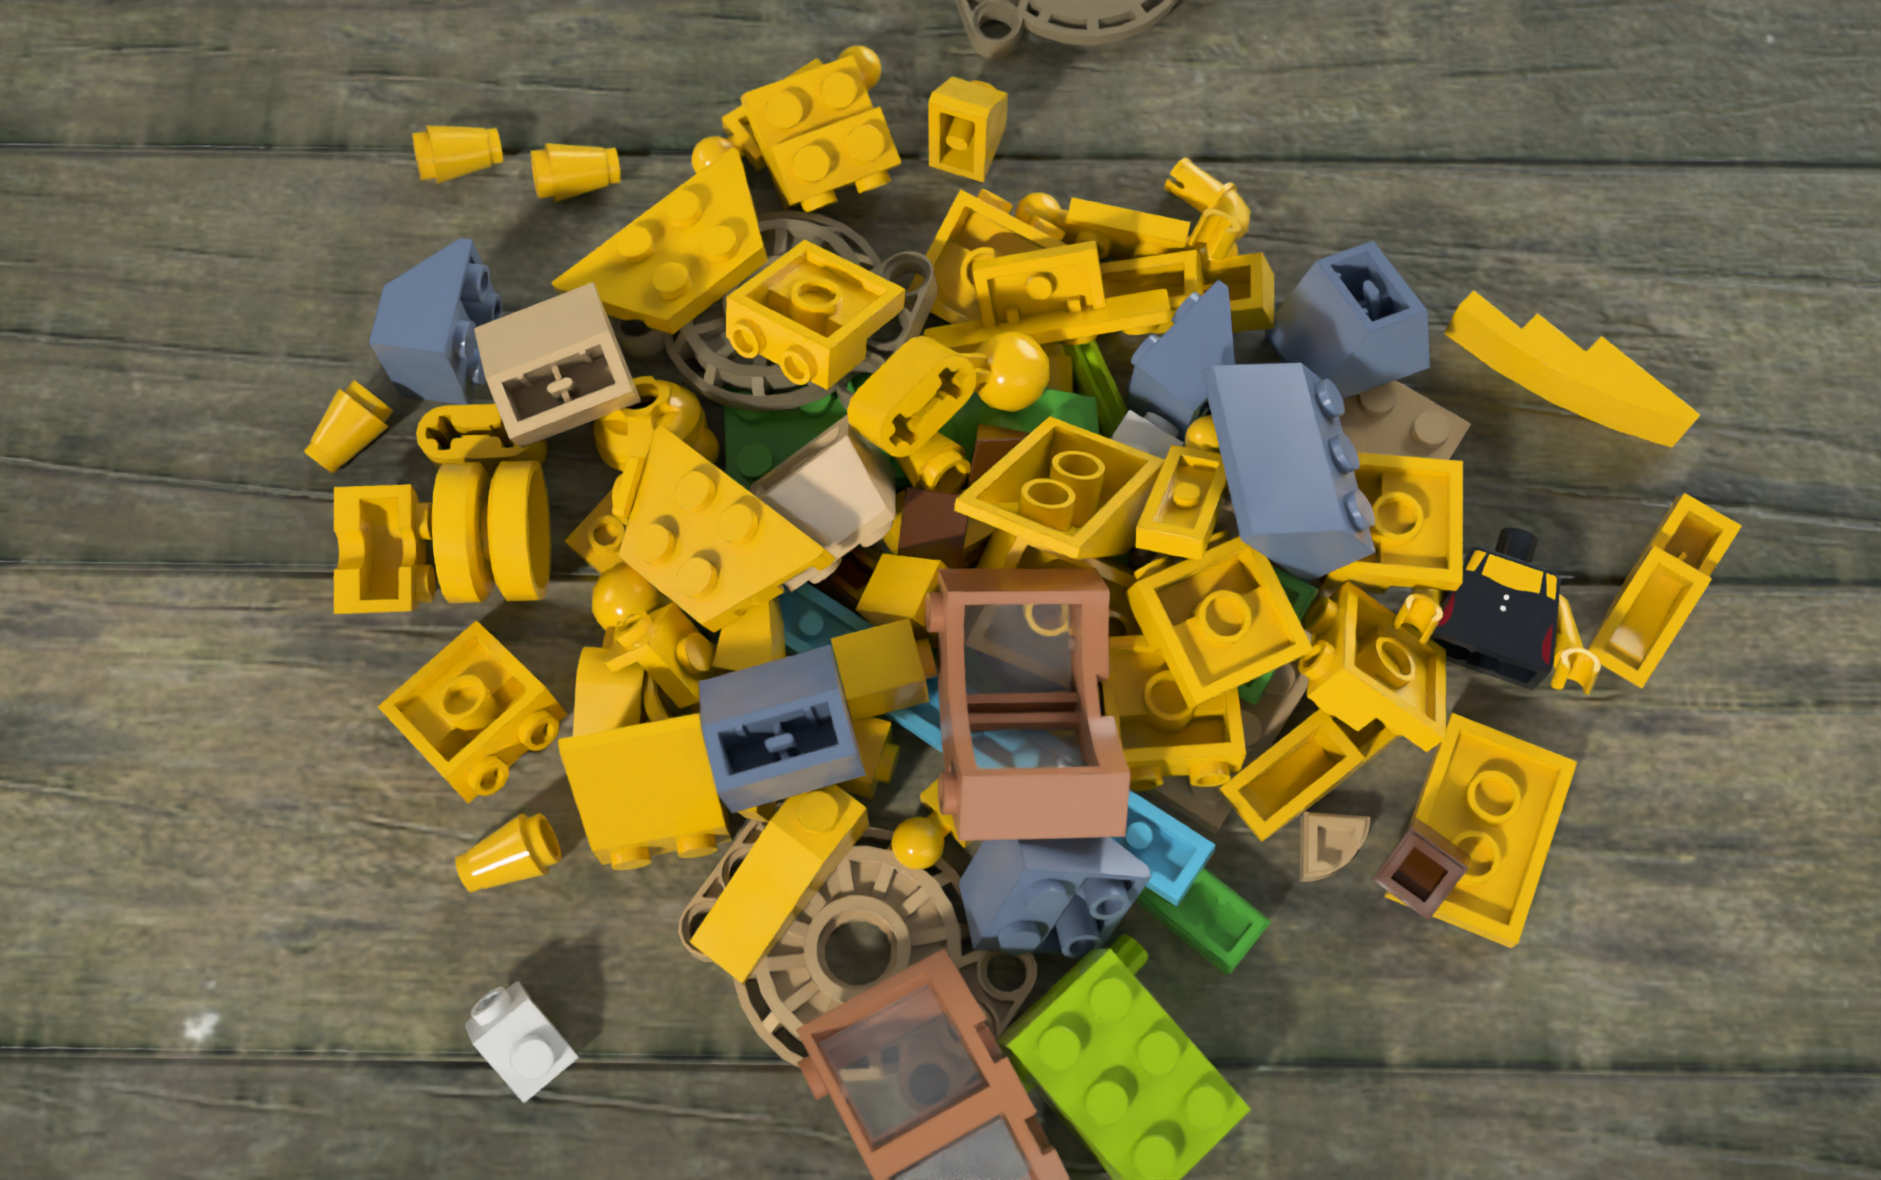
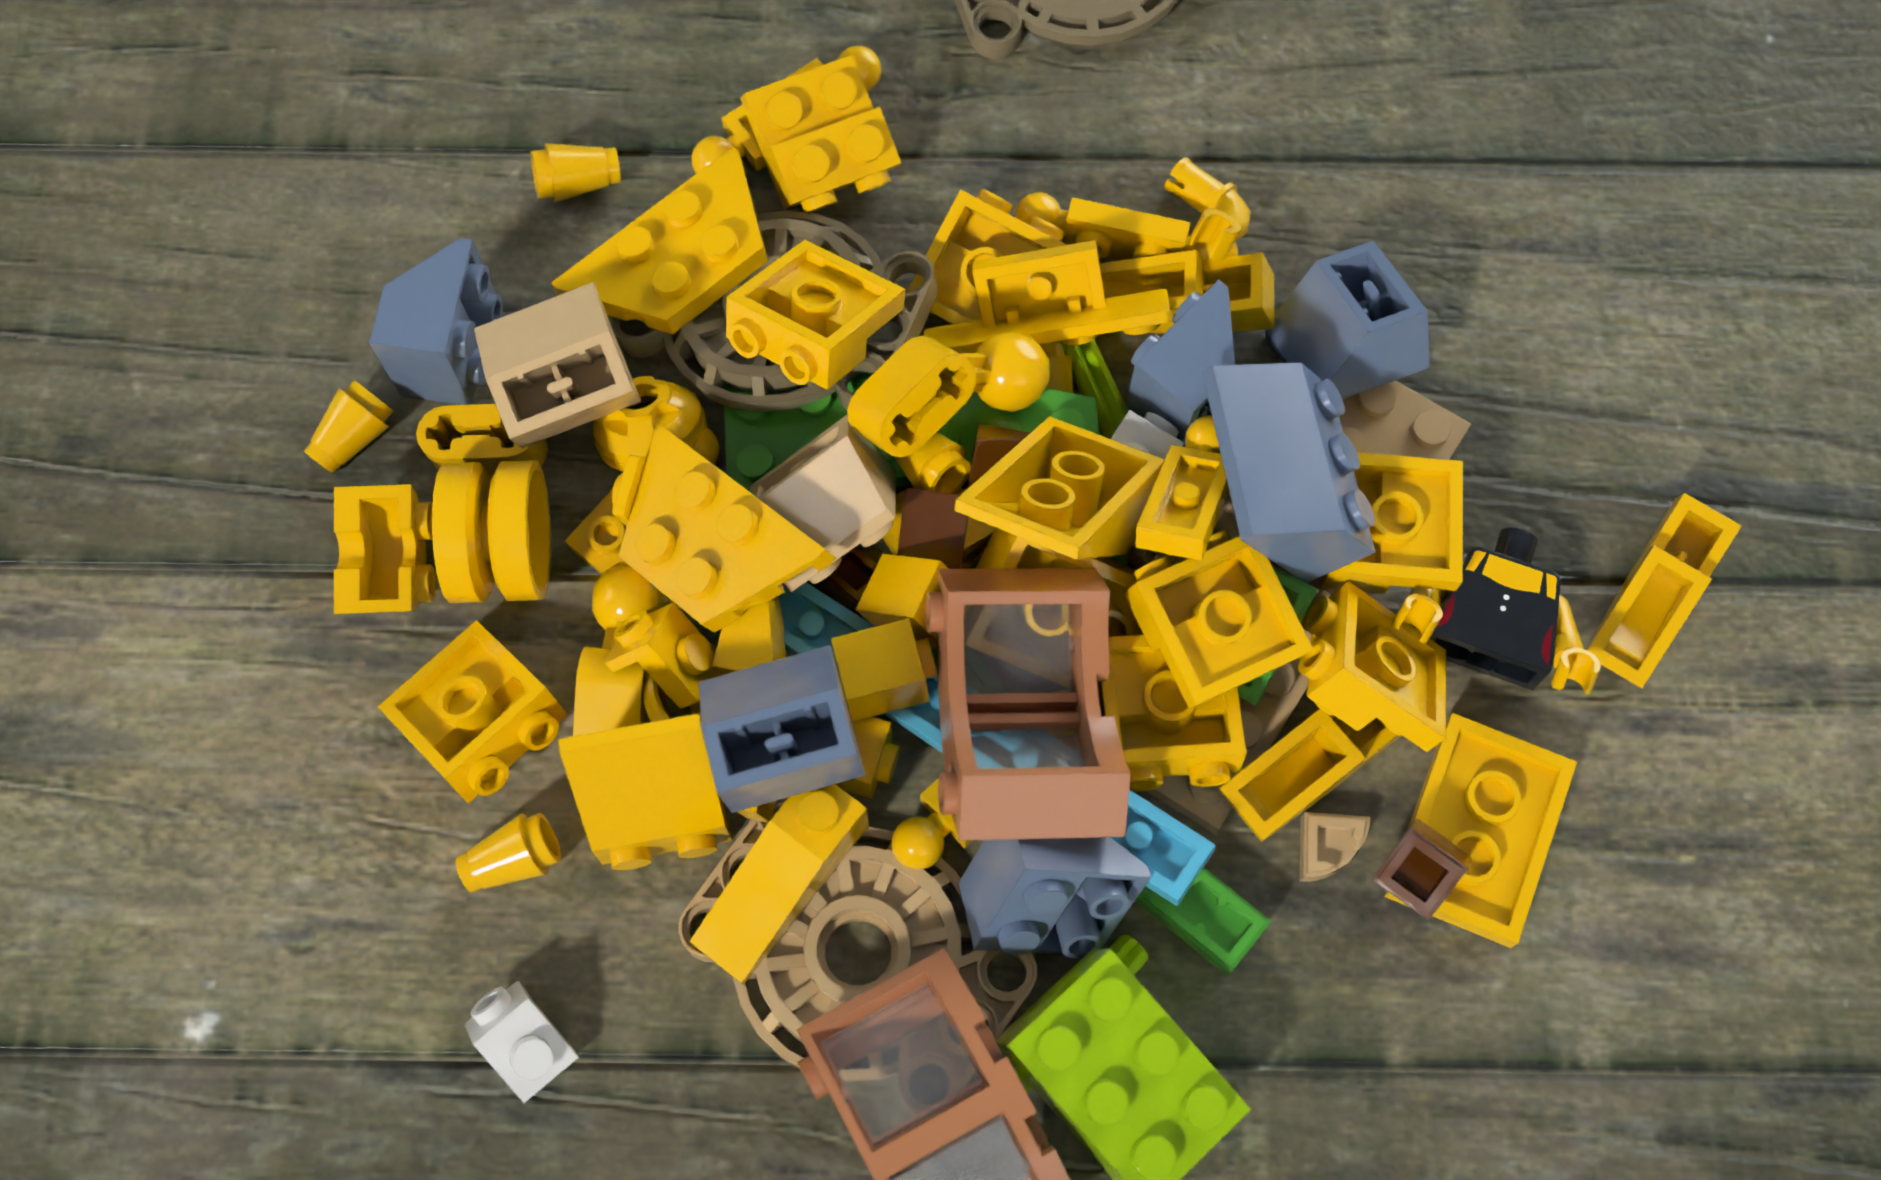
(455, 151): yellow cone -> none
(965, 127): yellow slope -> none
(1591, 383): yellow slope -> none

